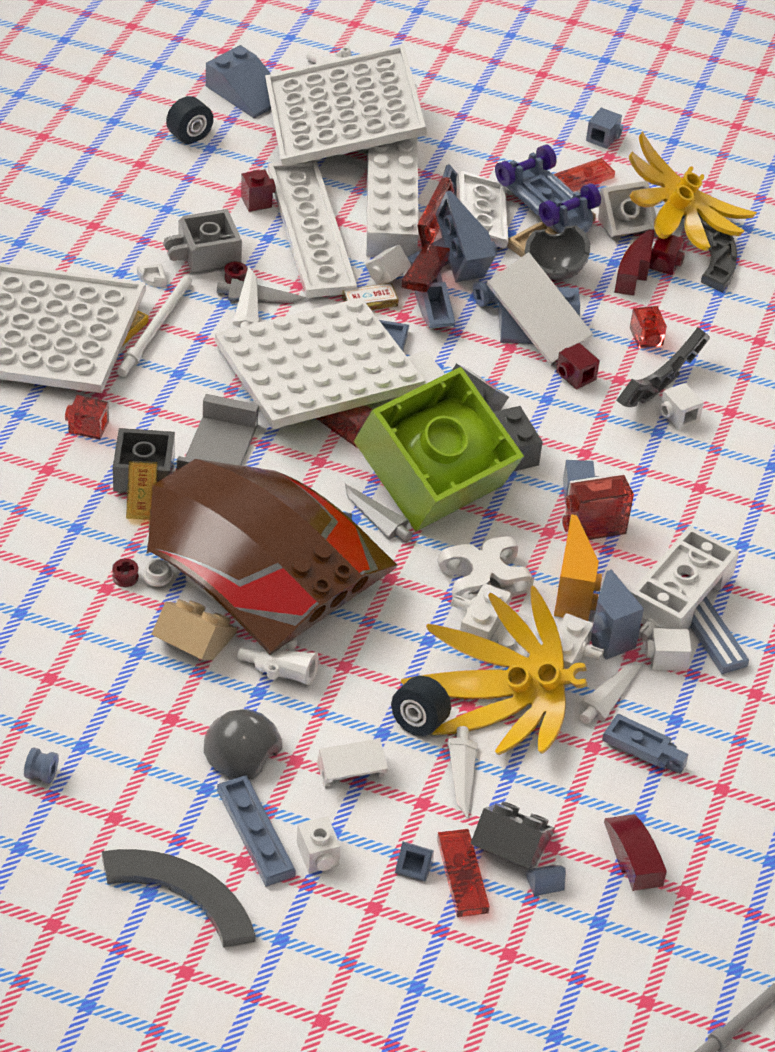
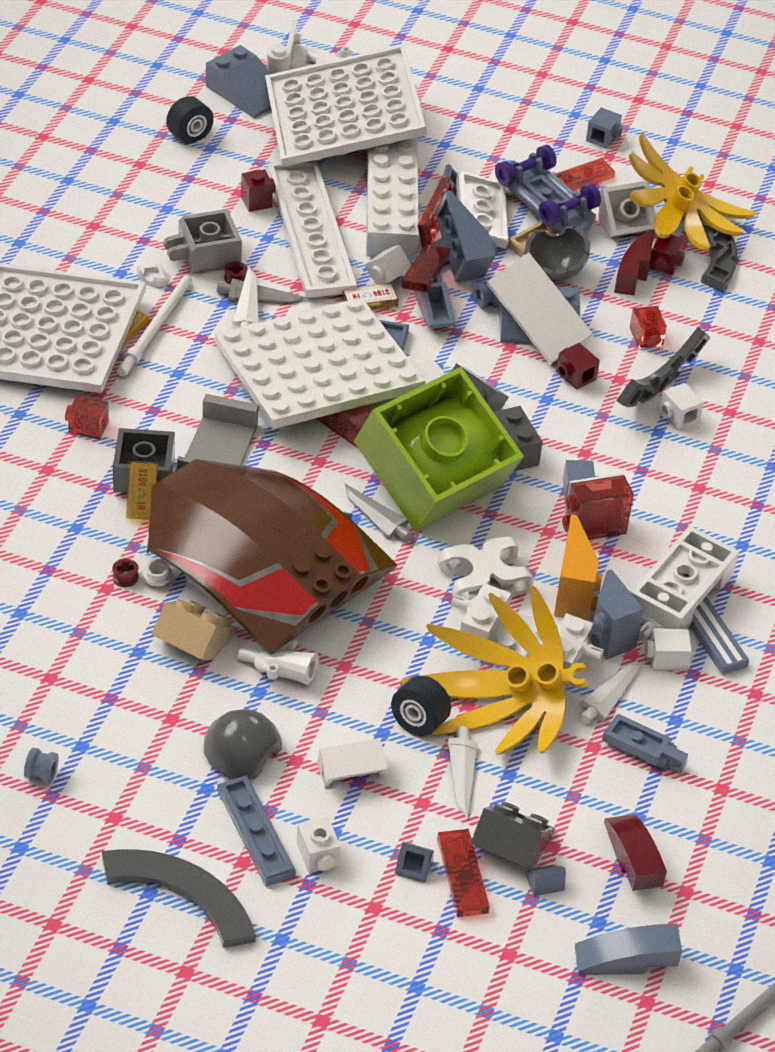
(280, 57): none -> white door
(629, 950): none -> sand blue slope

